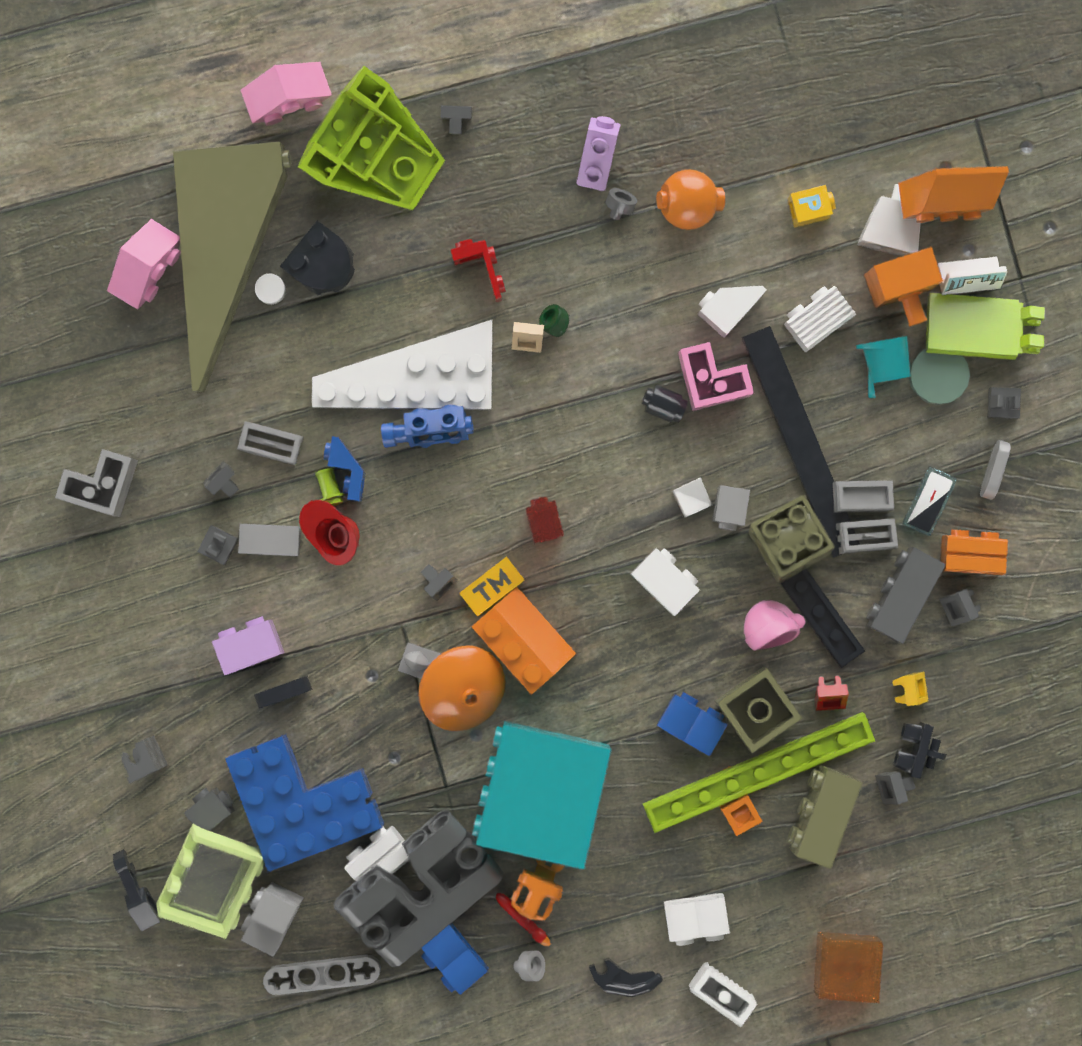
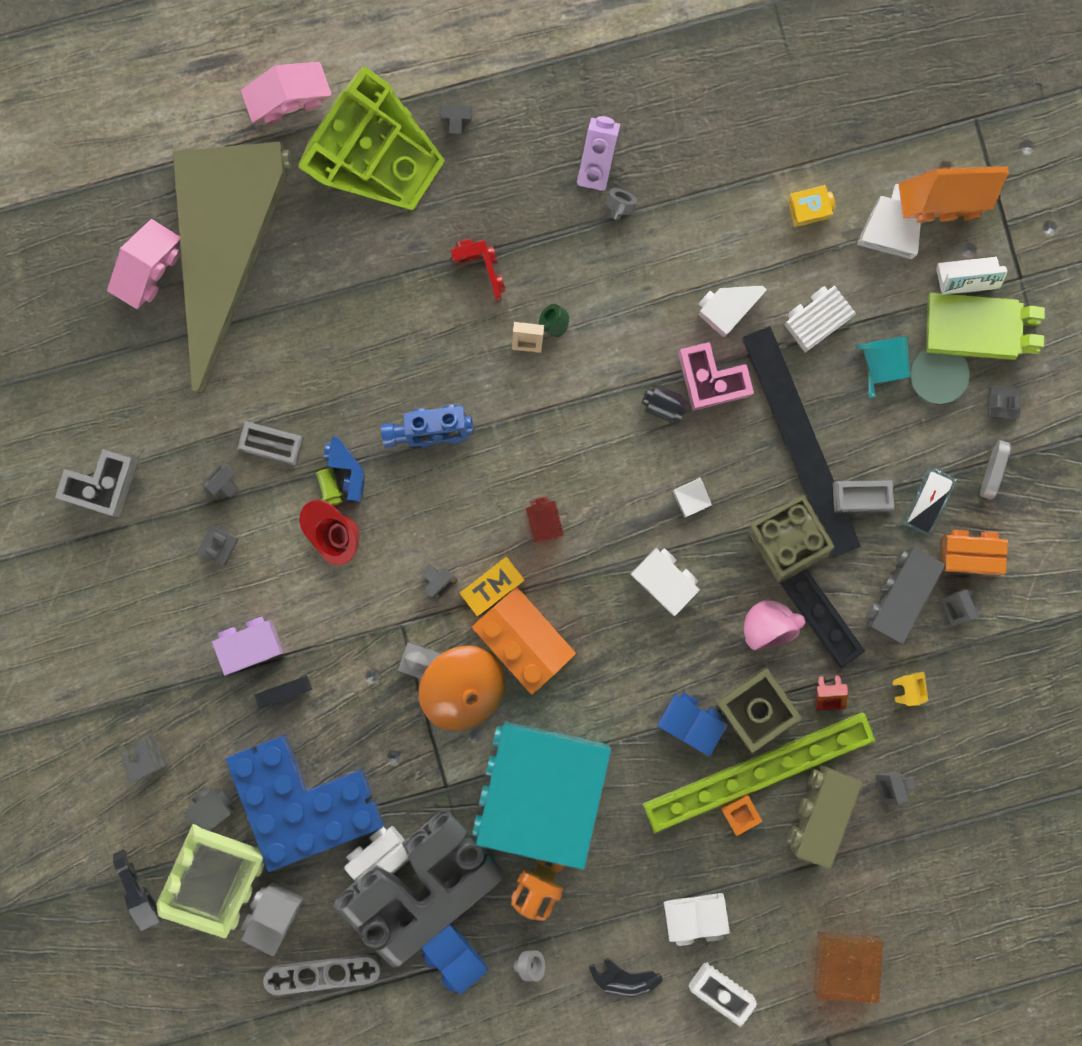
(269, 539): light grey tile -> none
(270, 289): white tile -> none
(320, 261): black slope -> none
(423, 375): white wing -> none
(537, 933): red piece -> none
(689, 199): orange brick -> none
(730, 507): light grey brick -> none
(844, 538): light grey tile -> none
(904, 281): orange brick -> none
(914, 762): black hips -> none

